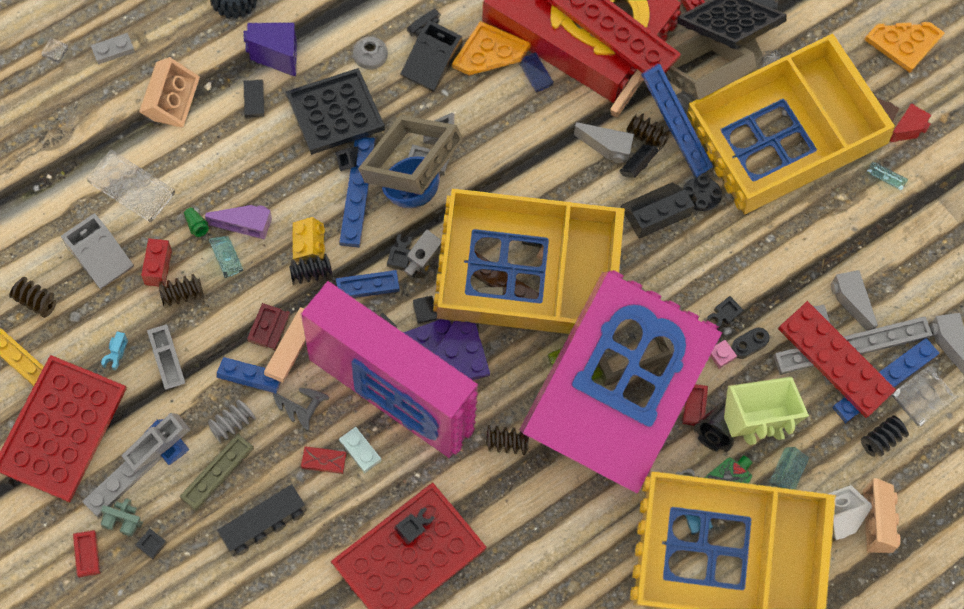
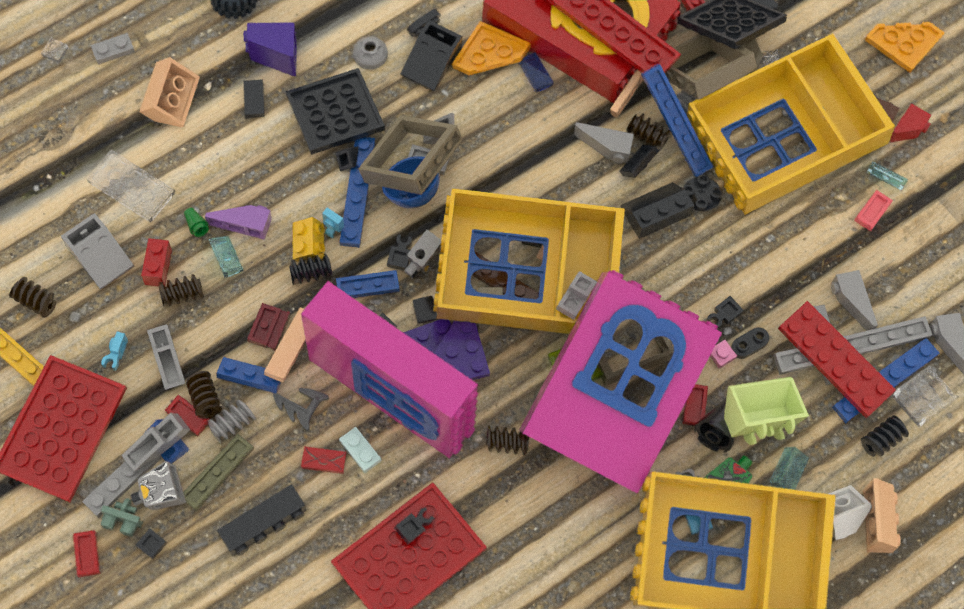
(159, 488): none -> light grey torso
(187, 413): none -> red tile
(203, 395): none -> dark brown piece
(332, 222): none -> medium azure plate
(576, 295): none -> light grey slope
(873, 210): none -> coral tile

